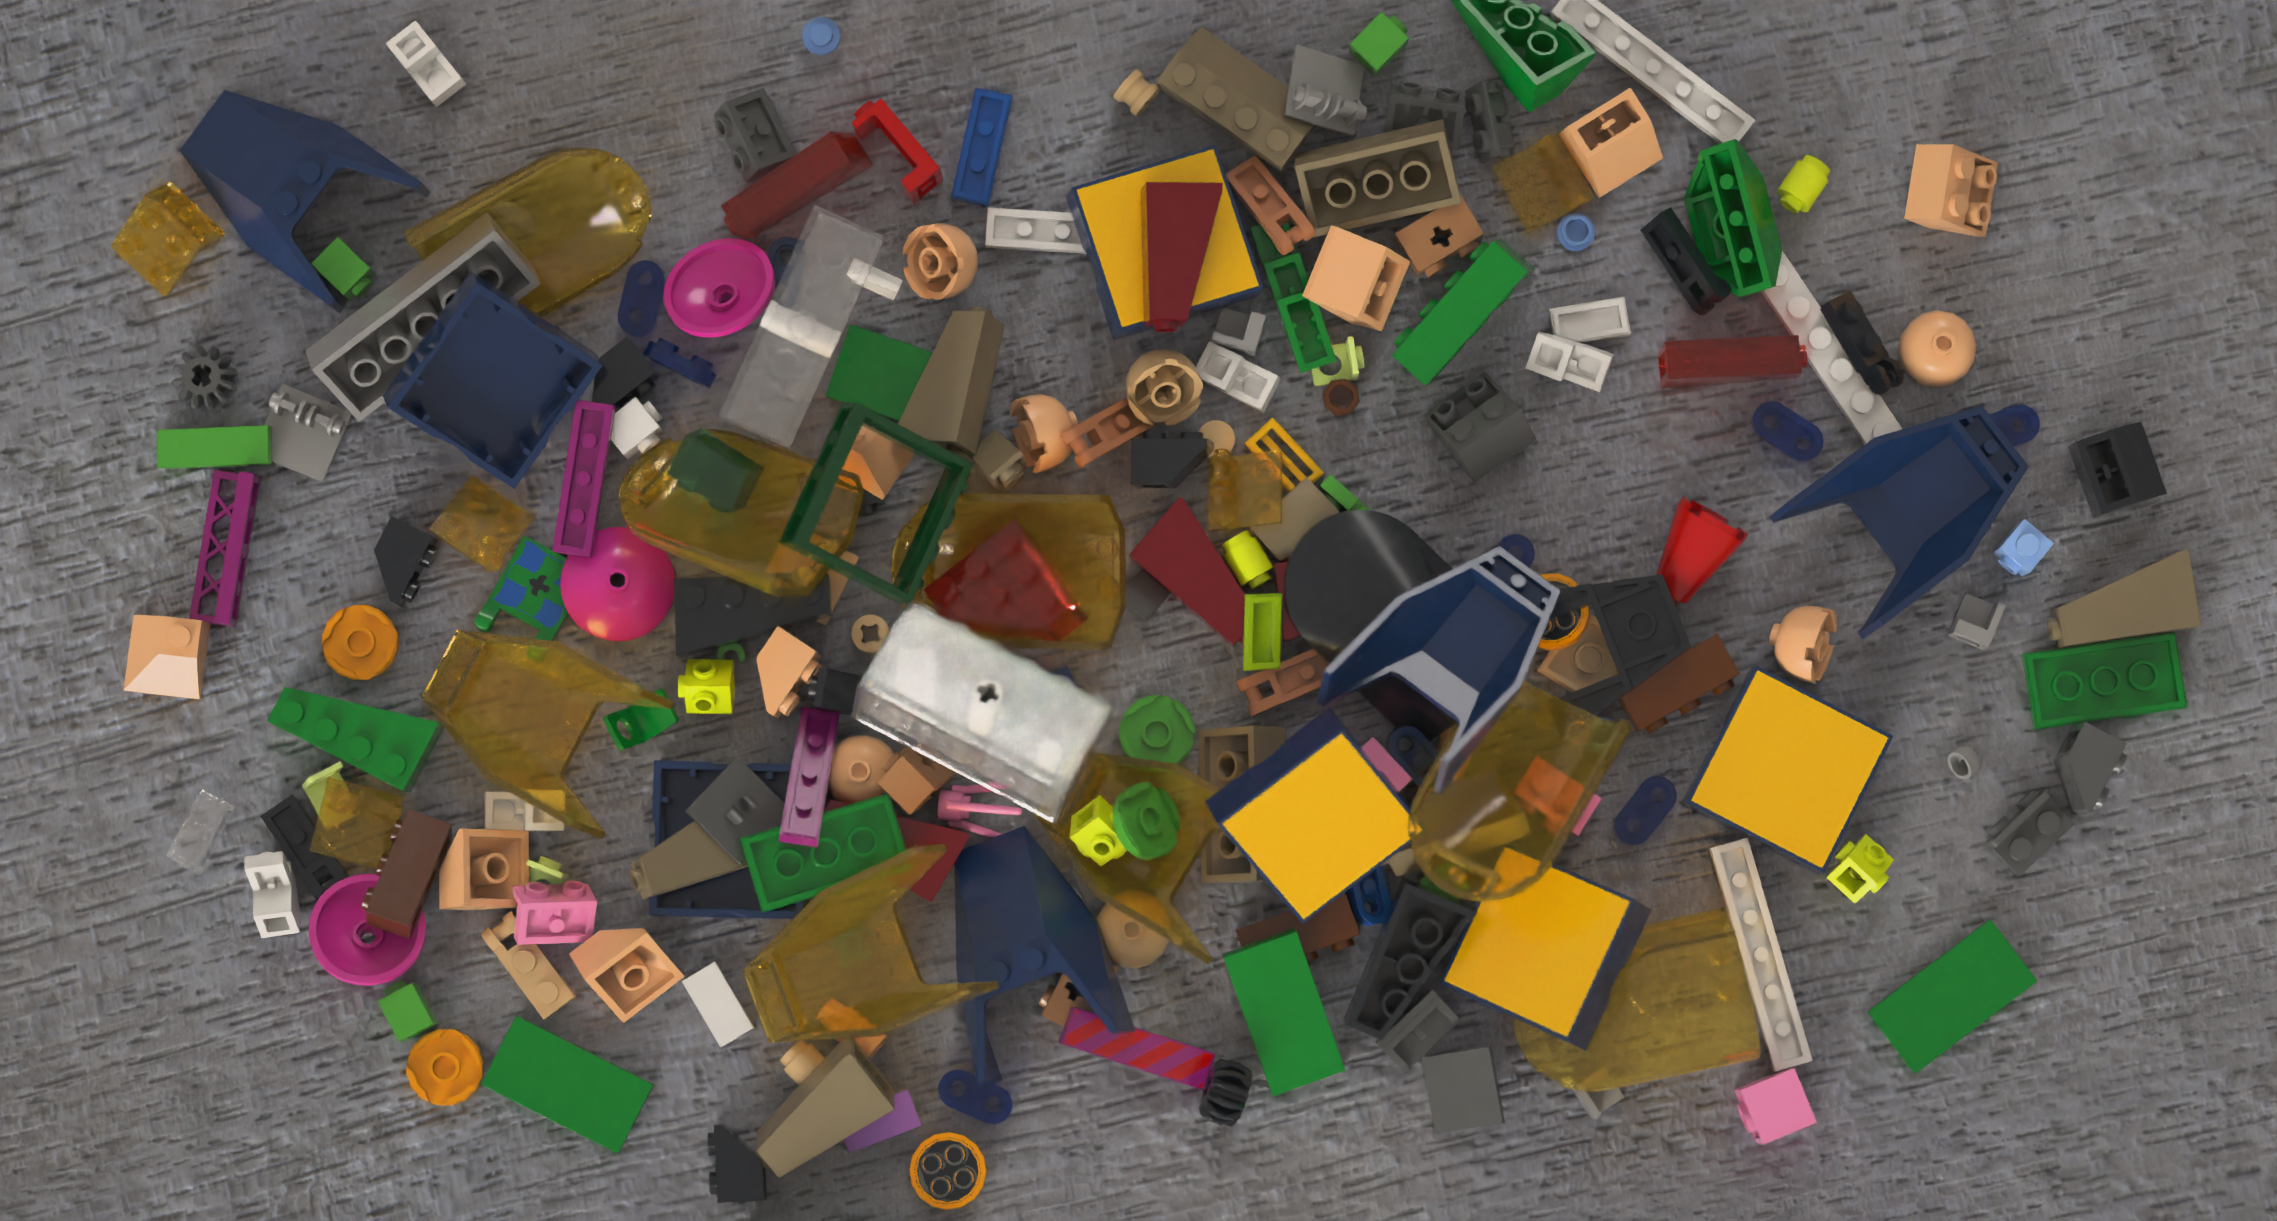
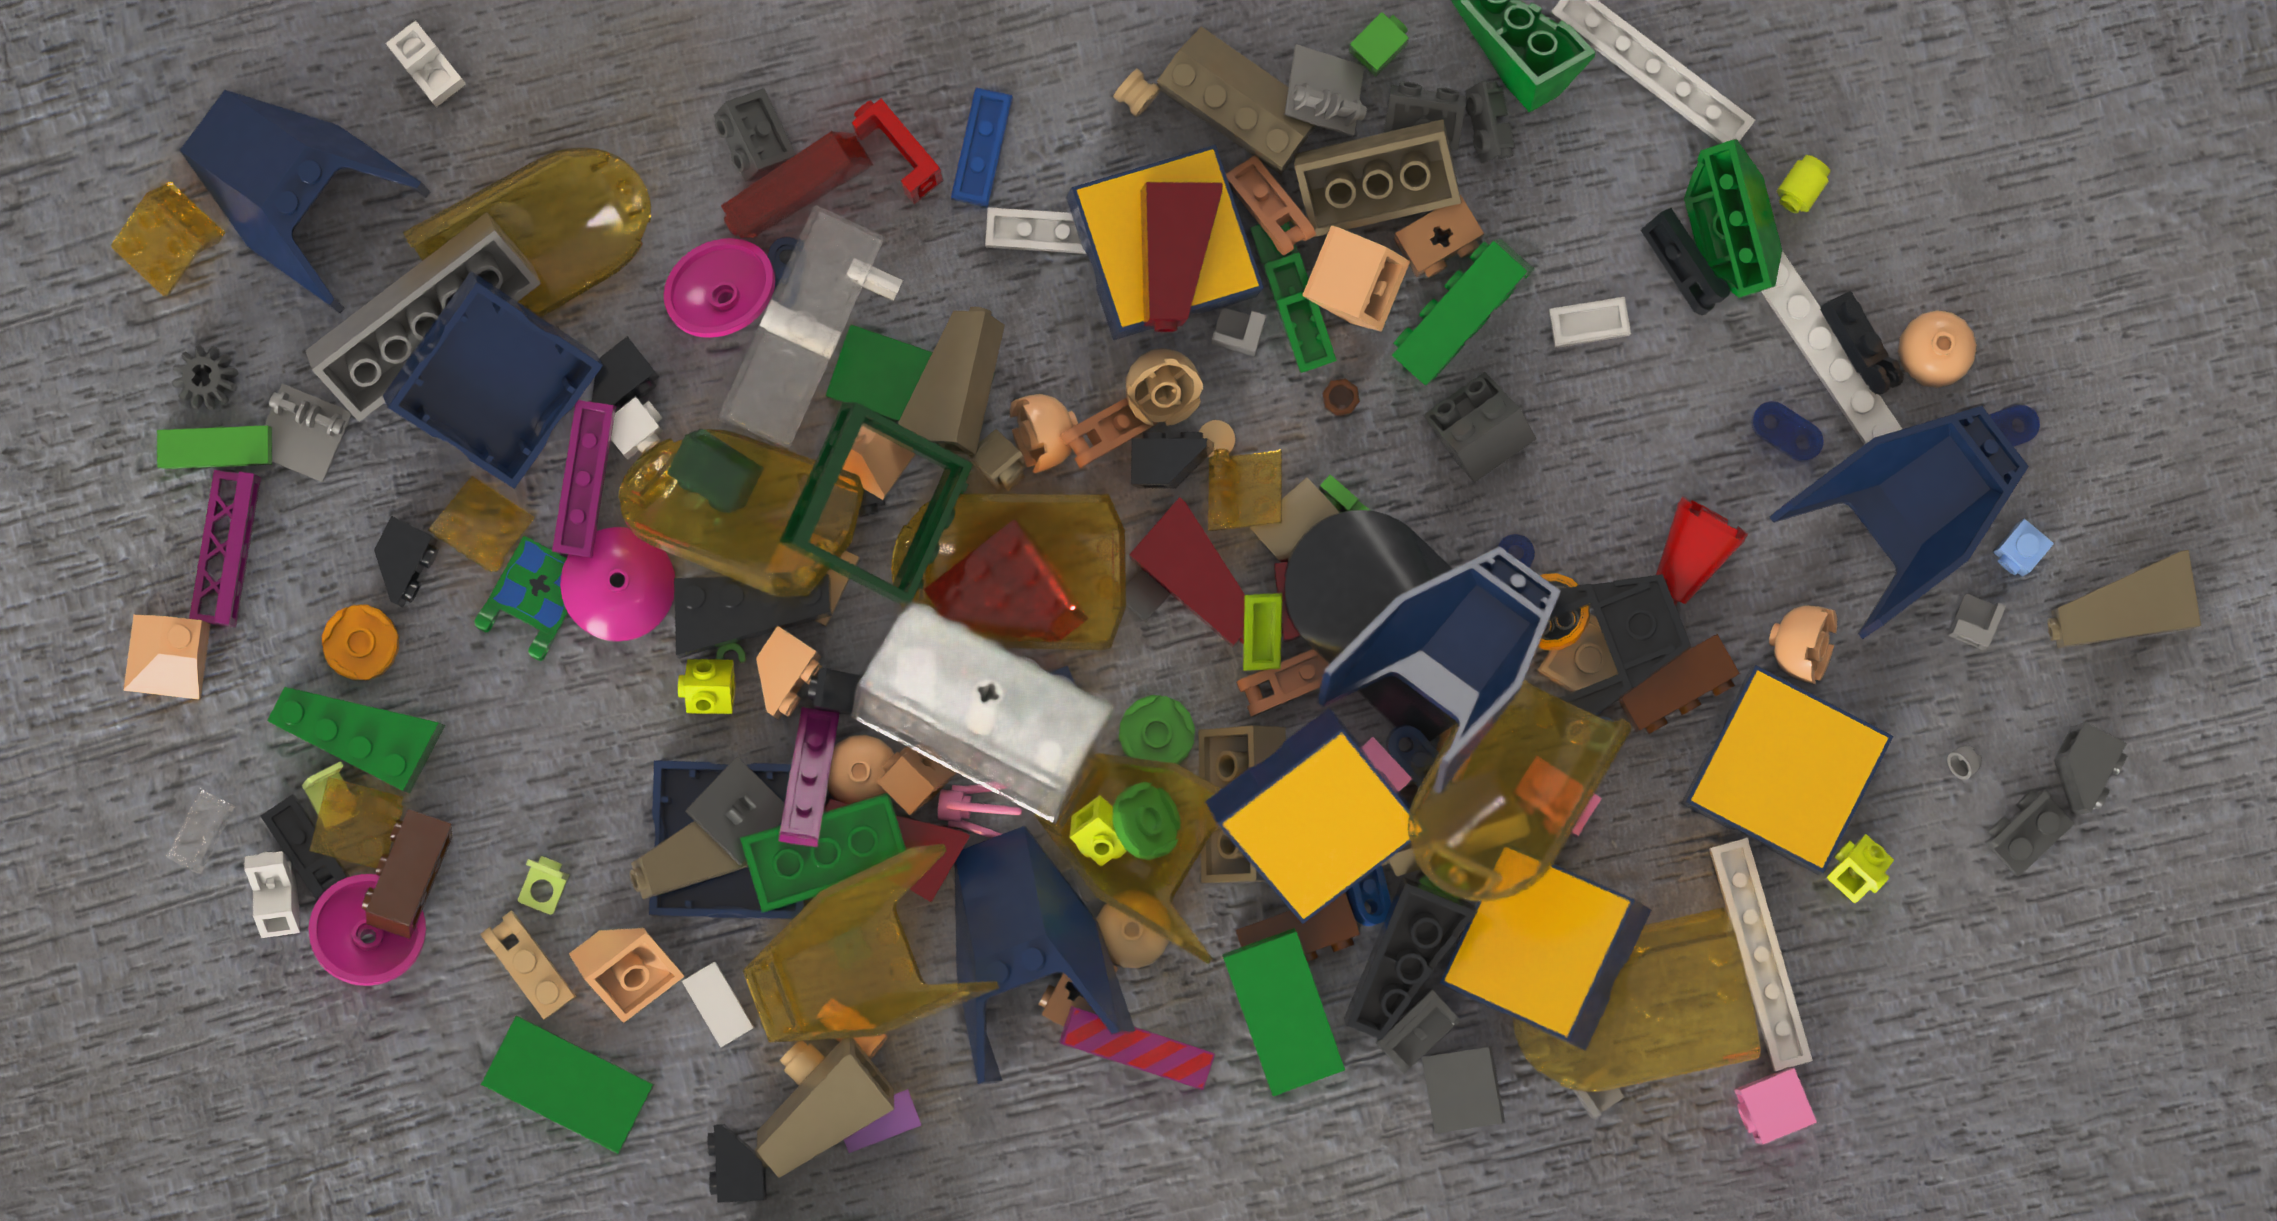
(344, 270): bright green brick -> none
(407, 1010): bright green brick -> none
(445, 1067): light orange tile -> none
(484, 869): light nougat slope -> none
(510, 812): white slope -> none
(523, 712): clear yellow windscreen -> none
(554, 913): bright pink bracket -> none
(640, 722): green bracket -> none
(641, 297): clear blue plate -> none
(666, 355): clear blue plate -> none
(821, 36): medium blue plate -> none
(873, 636): tan wheel -> none
(939, 261): light nougat cylinder -> none
(948, 1170): tile -> none
(975, 1097): clear blue plate -> none
(1225, 1092): black gear -> none
(1237, 377): white slope -> none
(1247, 560): neon yellow brick -> none
(1262, 435): yellow tile -> none
(1351, 361): yellowish green bracket -> none
(1543, 182): clear yellow hinge -> none
(1569, 360): white slope -> none
(1576, 232): medium blue plate -> none
(1613, 142): light nougat slope -> none
(1645, 810): clear blue plate -> none
(1730, 361): clear red slope -> none
(1951, 189): light nougat slope -> none
(1952, 996): green tile -> none
(2104, 681): green tile -> none
(2117, 469): black slope -> none

